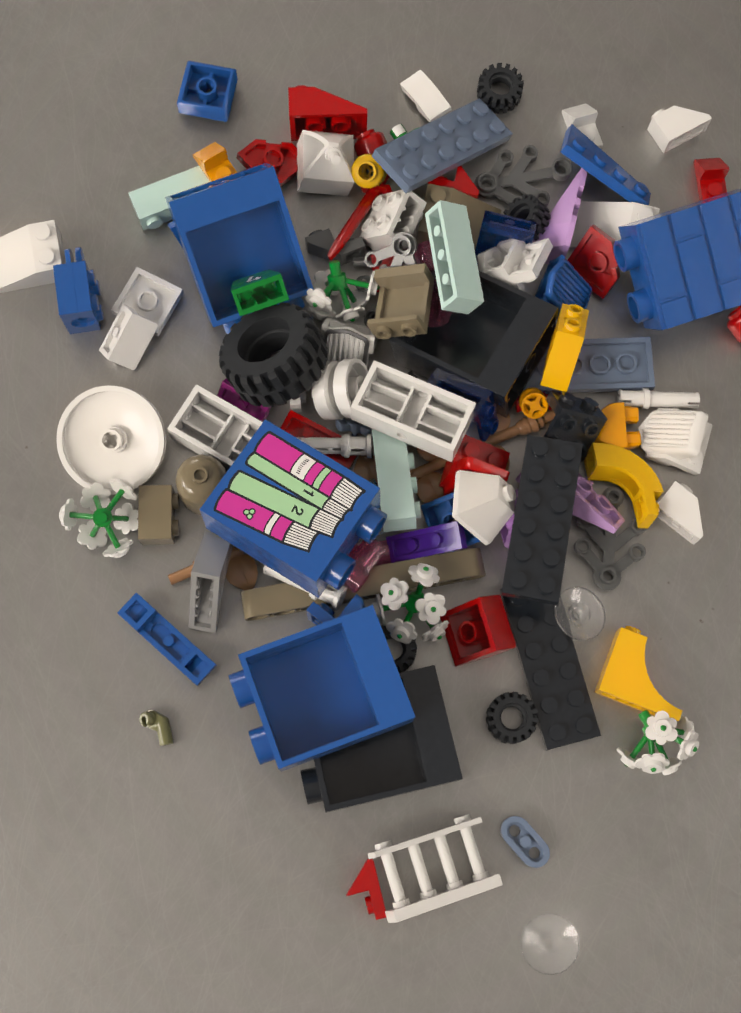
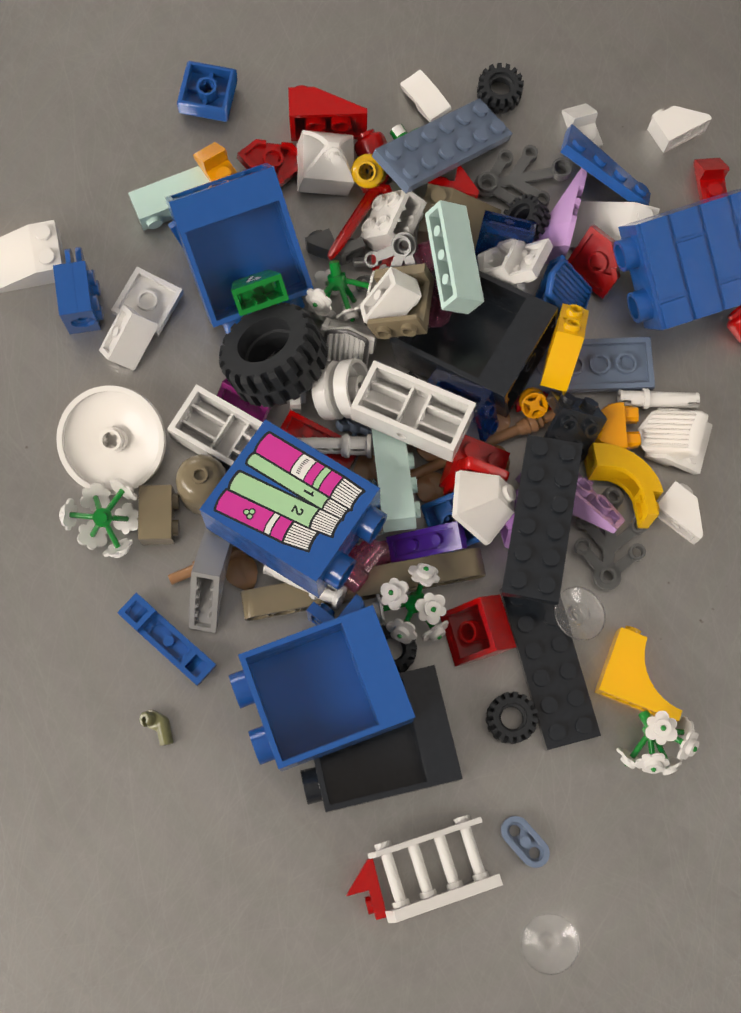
(391, 296): none -> white slope

